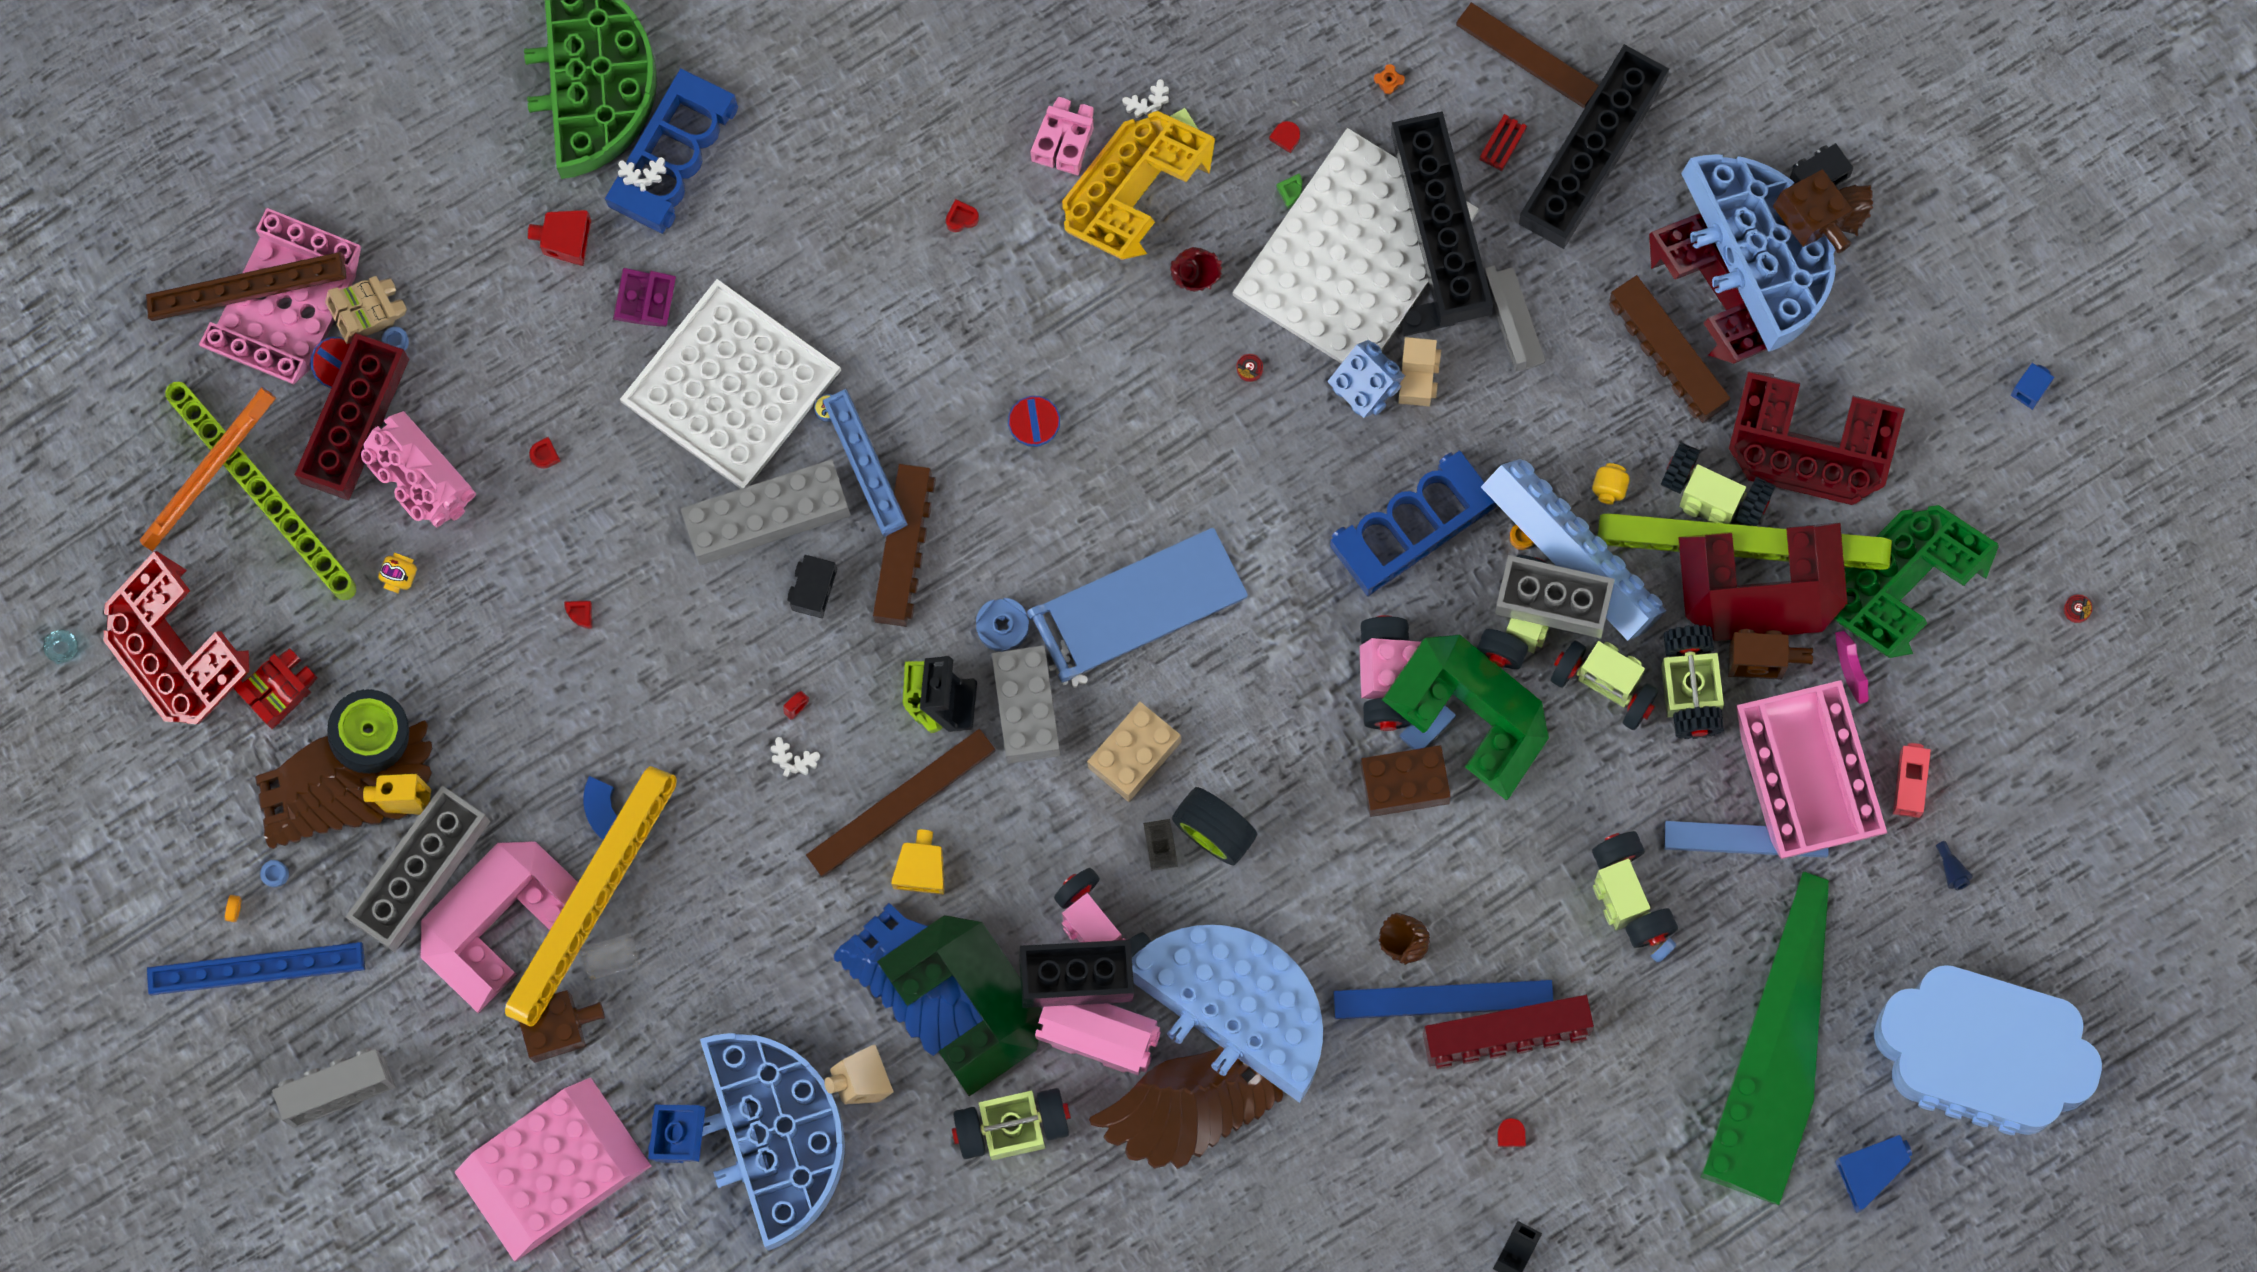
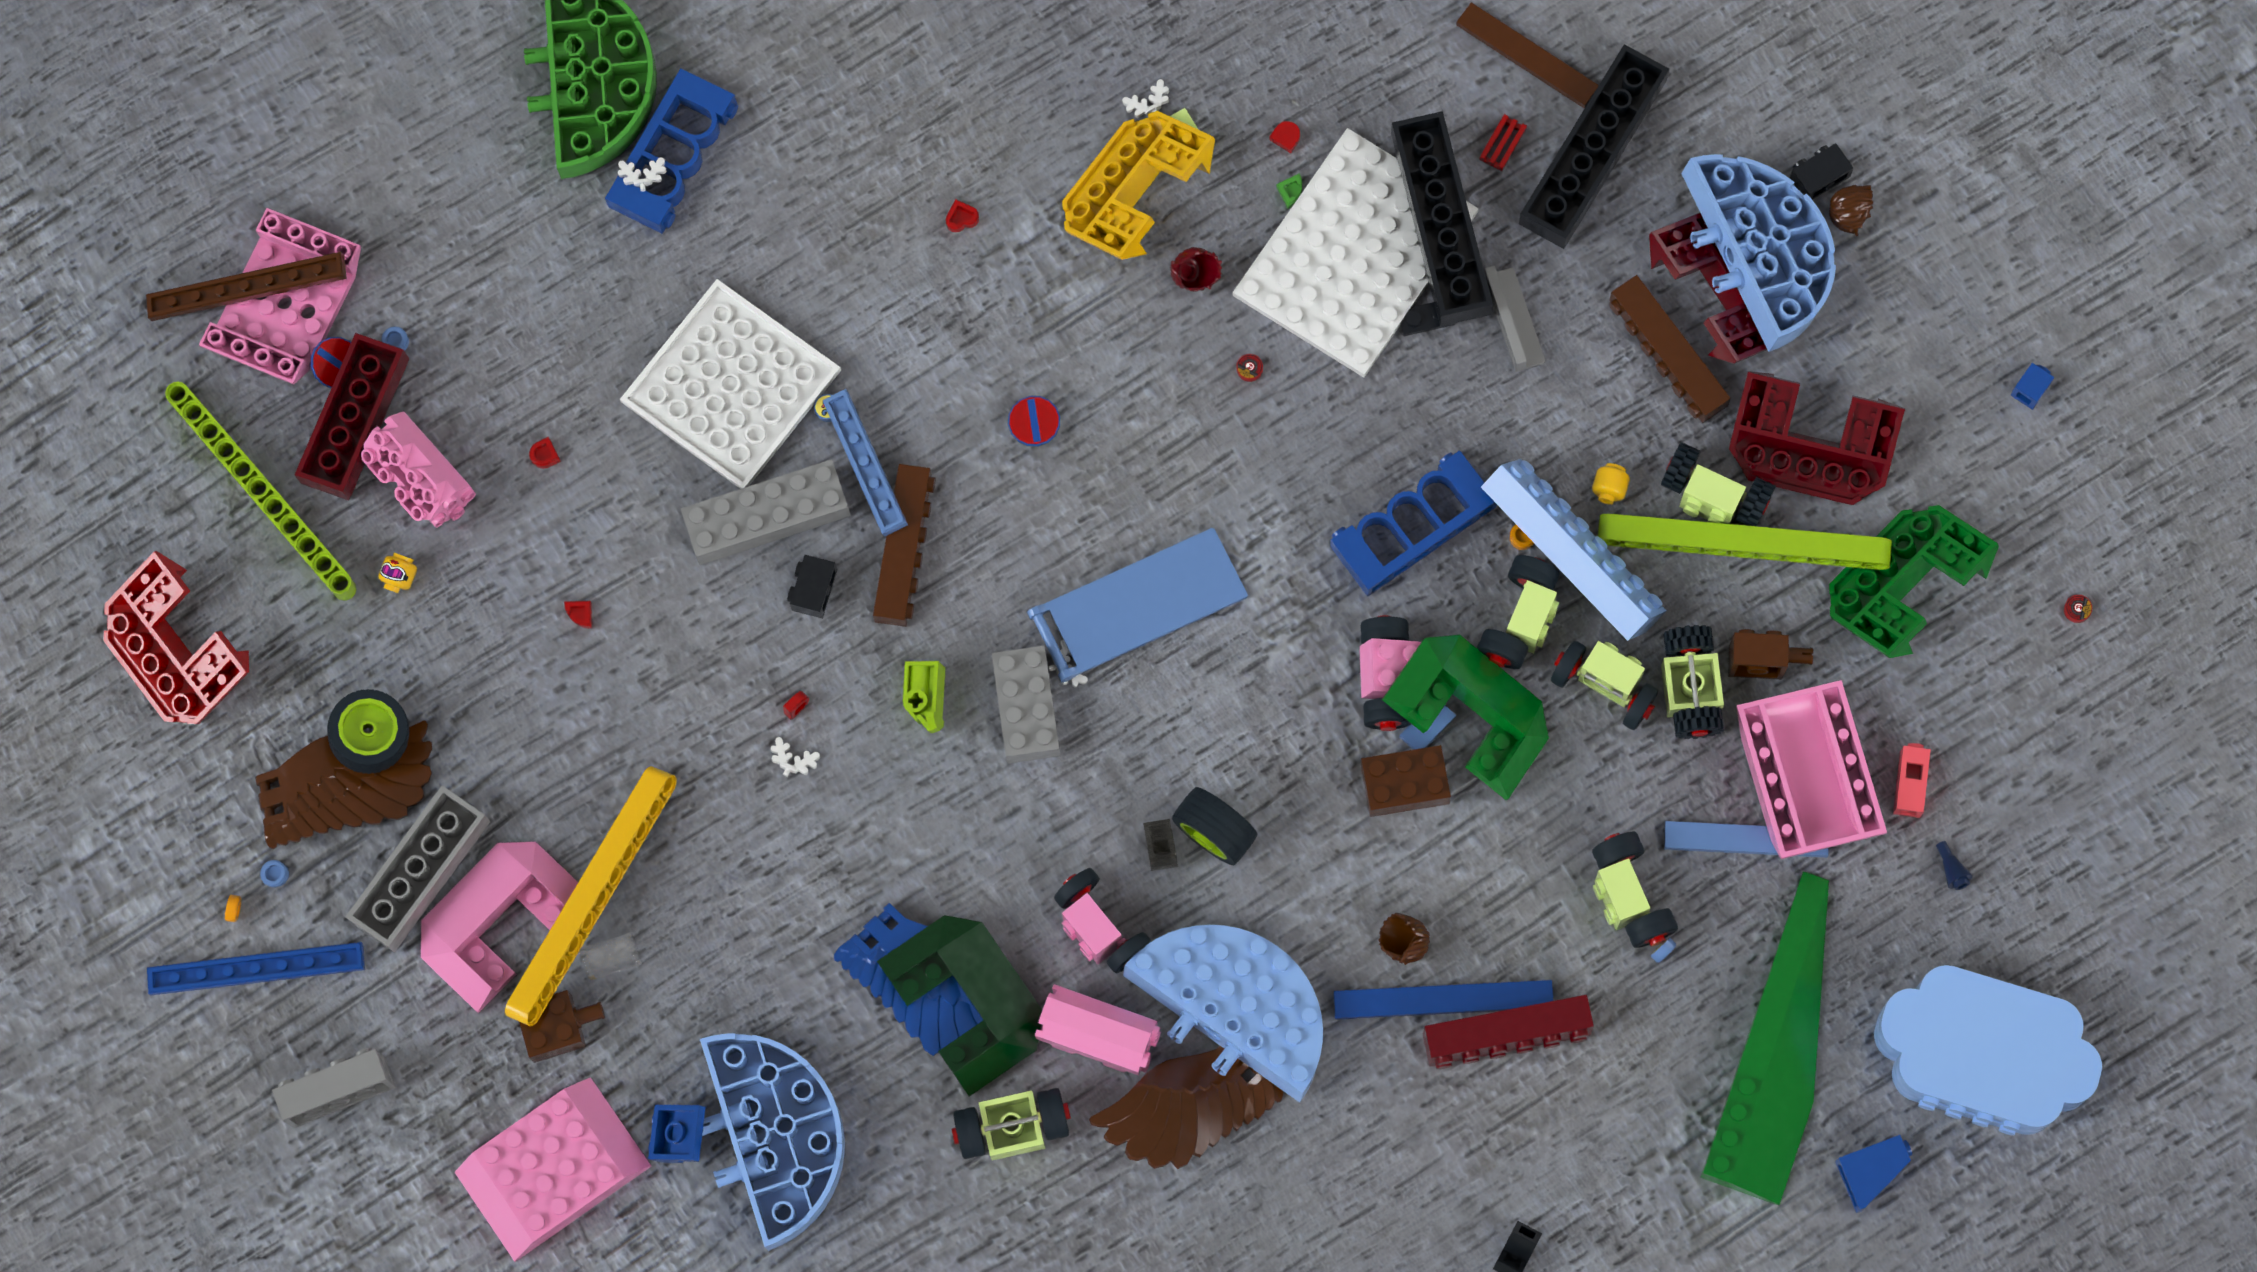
(60, 636): clear light blue piece -> none
(207, 468): orange piece -> none
(275, 689): red hips -> none
(364, 307): tan hips -> none
(399, 794): yellow torso -> none
(563, 235): red torso -> none
(598, 806): blue tile -> none
(644, 297): magenta slope -> none
(860, 1078): tan torso -> none
(900, 803): reddish brown tile -> none
(920, 866): yellow torso -> none
(946, 696): black panel -> none
(1000, 610): medium blue plate -> none
(1063, 131): bright pink hips -> none
(1076, 973): black brick -> none
(1134, 751): tan brick -> none
(1366, 379): medium blue brick -> none
(1389, 86): orange plate -> none
(1418, 365): tan brick -> none
(1511, 1134): red tile -> none
(1554, 596): light grey brick -> none
(1791, 607): dark red slope -> none
(1815, 210): reddish brown brick -> none
(1851, 667): dark pink tile -> none

